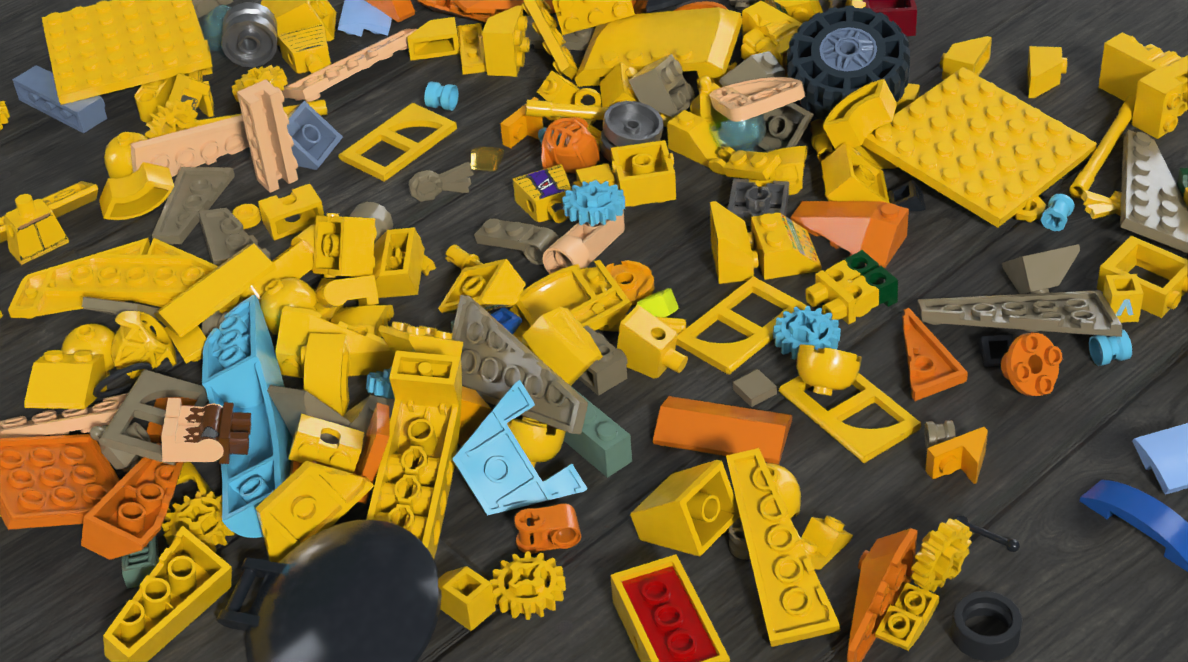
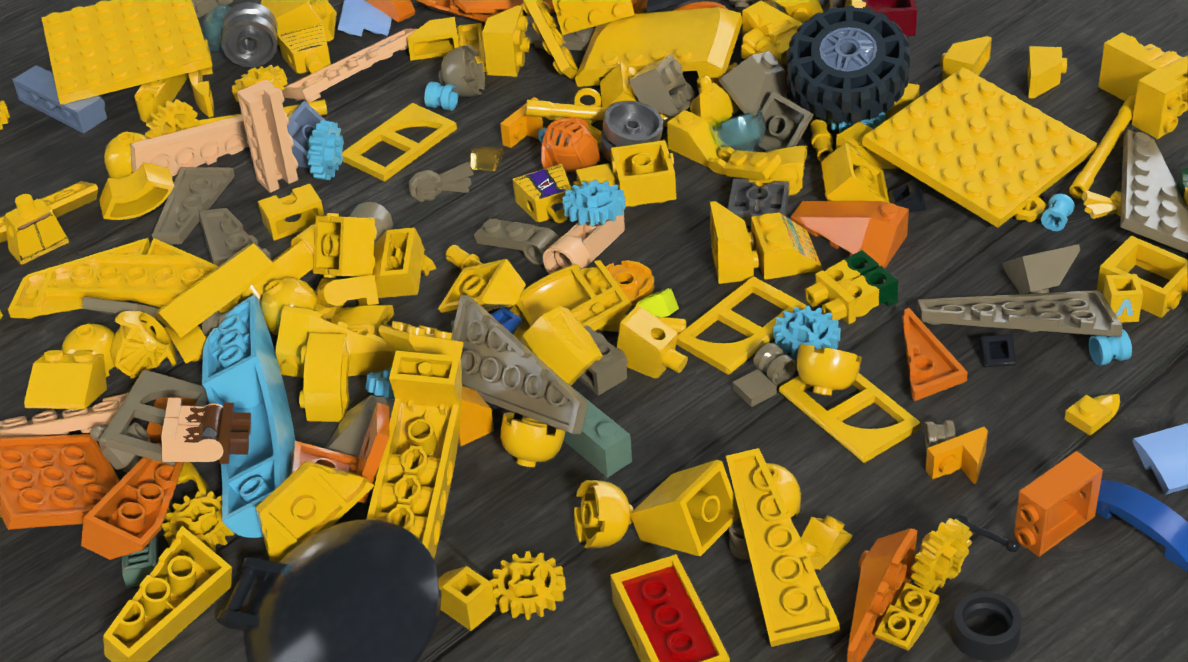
(117, 374): black piece -> none
(188, 90): yellow leg -> none
(248, 215): yellow tile -> none
(294, 402): dark tan slope -> none
(309, 447): yellow brick -> none
(325, 150): none -> medium azure gear
(462, 70): none -> dark tan cylinder
(499, 468): medium azure wing -> none
(550, 526): orange piece -> none
(558, 89): yellow brick -> none
(602, 514): none -> yellow cylinder
(721, 428): orange slope -> none
(756, 97): light nougat beam -> none
(771, 360): none -> dark tan wheel
(860, 114): yellow brick -> none
(1032, 364): orange plate -> none
(1056, 503): none -> orange window
(1093, 413): none -> yellow plate

